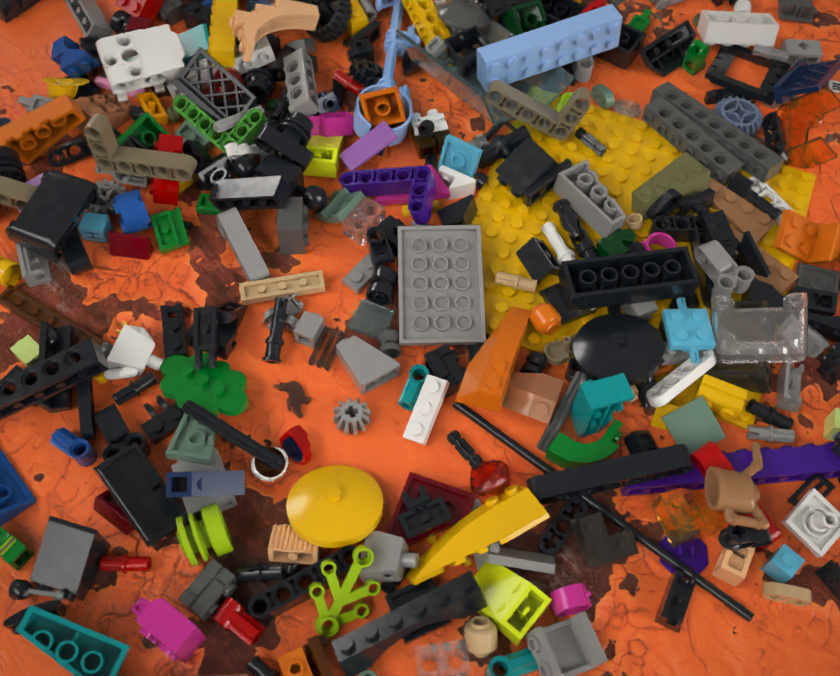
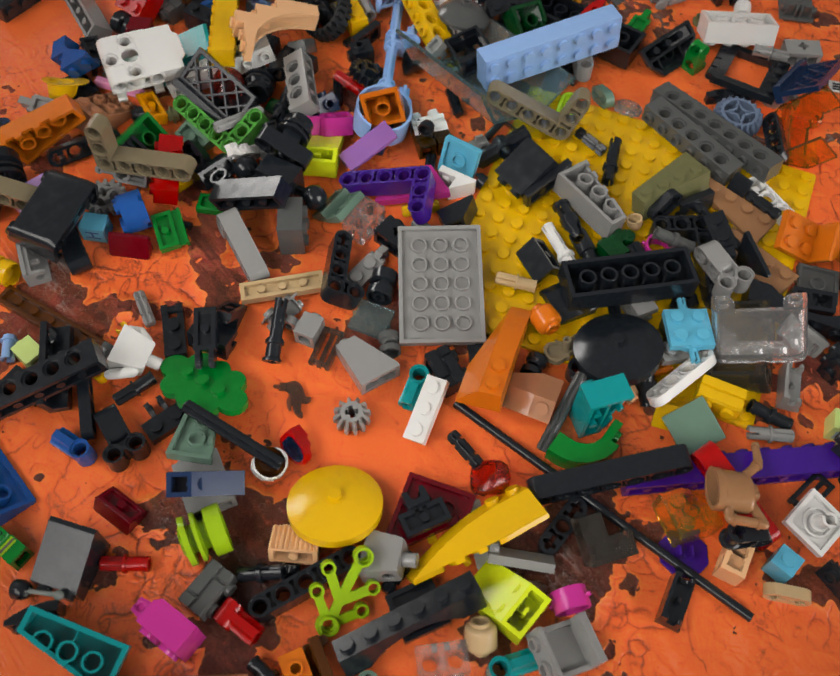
(7, 341): none -> light blue pin
(140, 494): black container -> none
(144, 308): none -> light grey axle
(334, 286): none -> black beam
(379, 250): black piece -> none
(454, 103): none -> black axle
(610, 166): none -> black pin
(639, 442): black slope -> none
(673, 239): none -> dark grey pin

